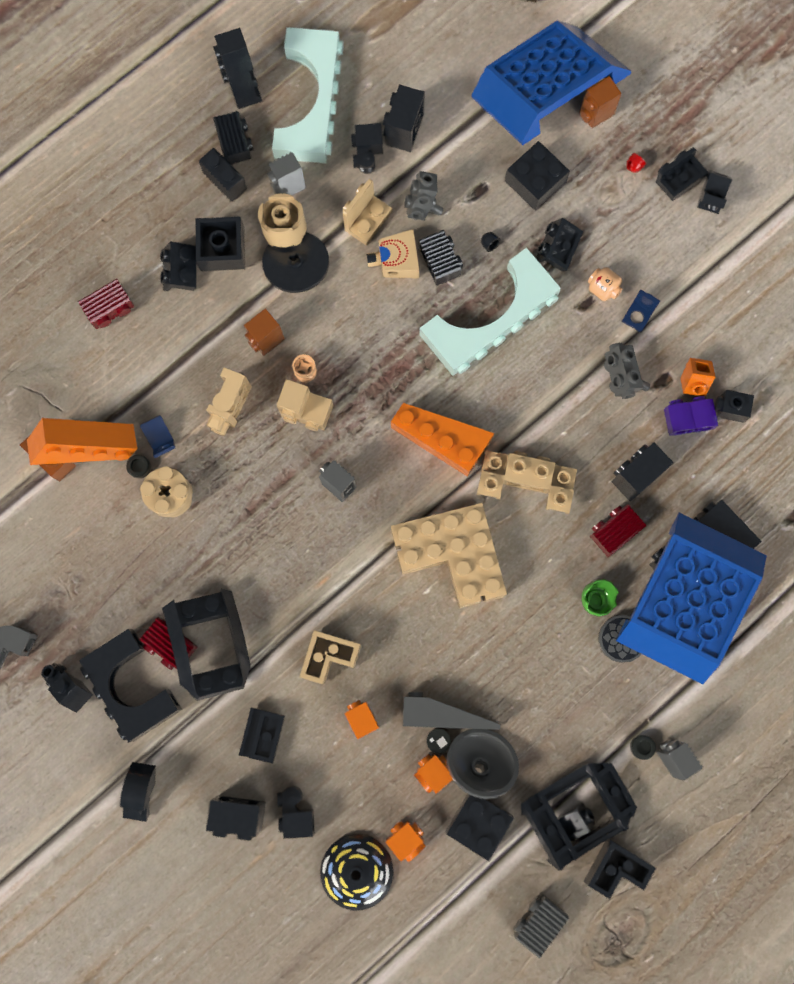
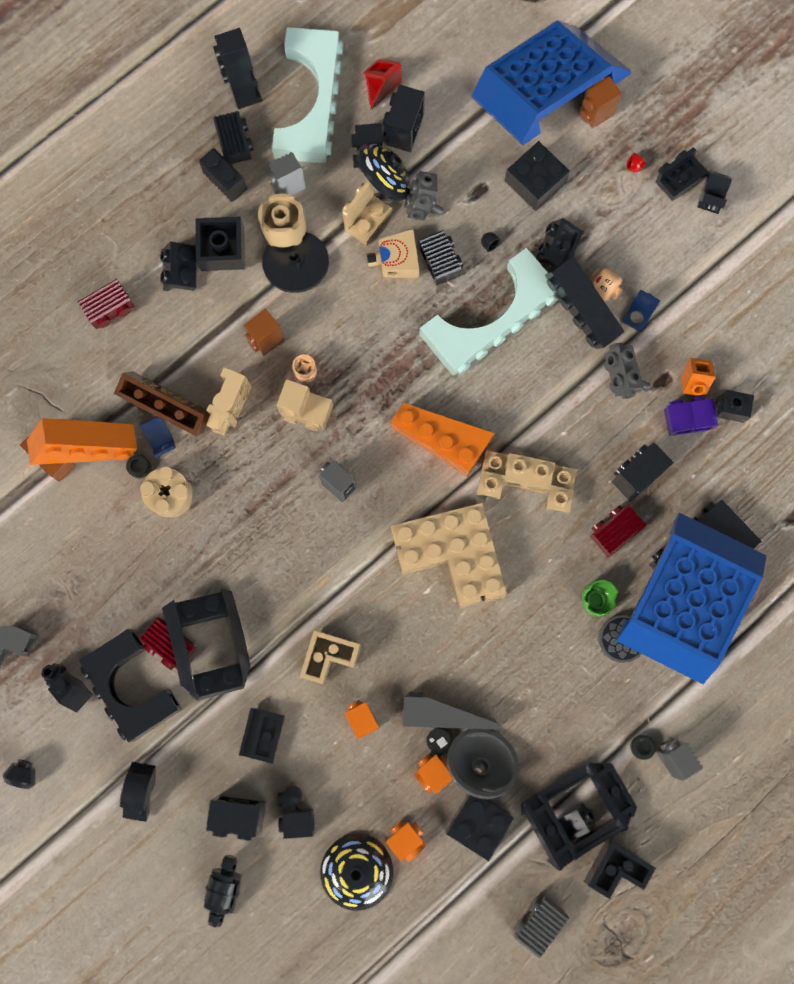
(20, 775): none -> black cone
(162, 403): none -> reddish brown brick
(222, 891): none -> black piece
(381, 79): none -> red slope
(384, 171): none -> black dish
(584, 303): none -> black brick

